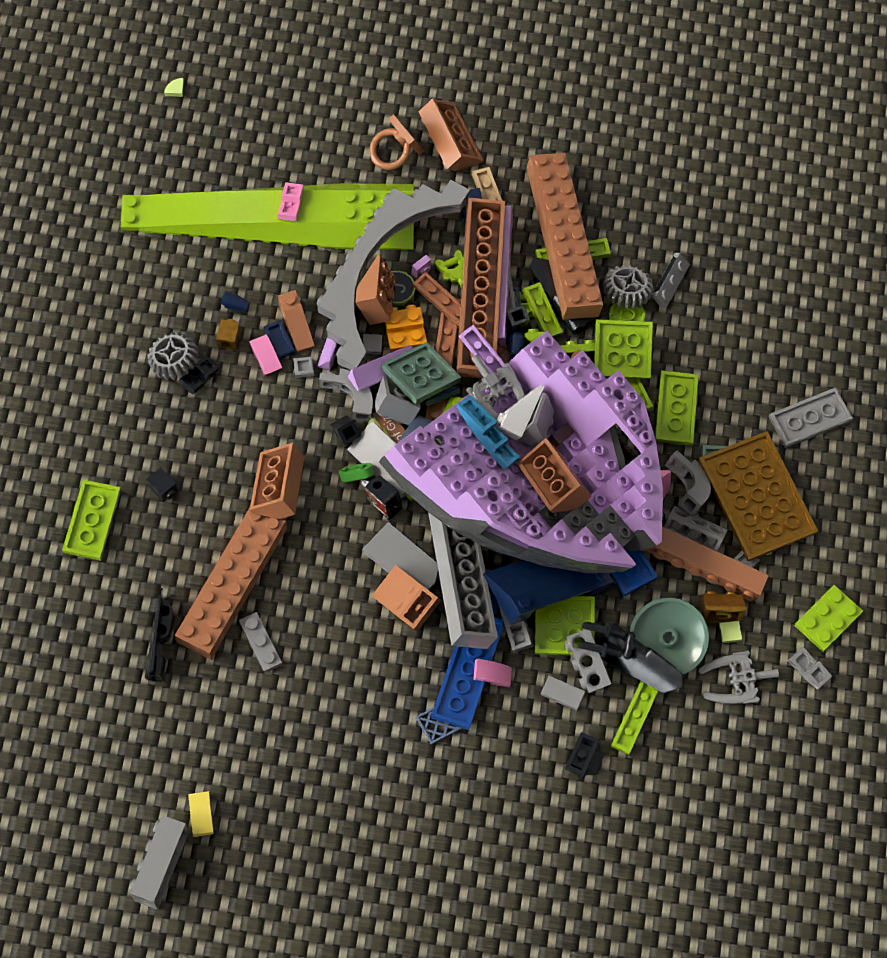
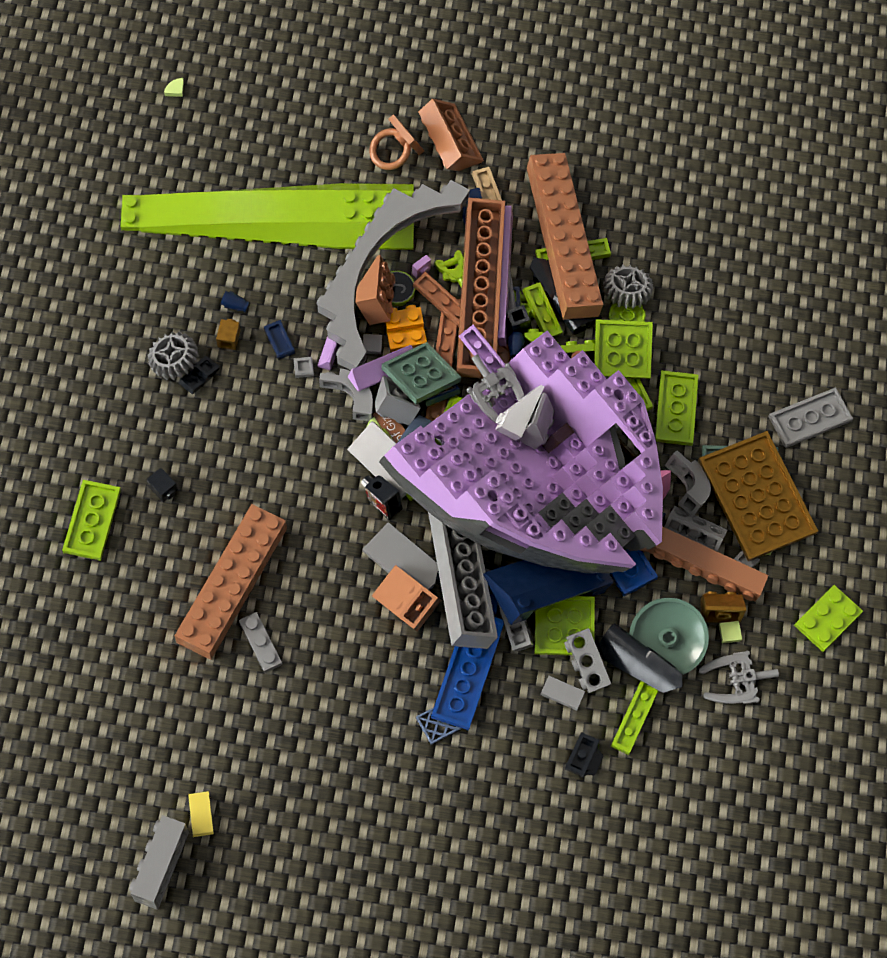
(155, 663): black panel -> none
(265, 354): bright pink slope -> none
(277, 482): nougat slope -> none
(291, 201): bright pink slope -> none
(295, 321): nougat slope -> none
(345, 430): black brick -> none
(356, 472): bright green beam -> none
(487, 433): dark azure slope -> none
(492, 672): bright pink slope -> none
(553, 478): nougat slope -> none
(603, 649): black piece -> none
(670, 280): light grey plate -> none
(809, 669): light grey slope -> none

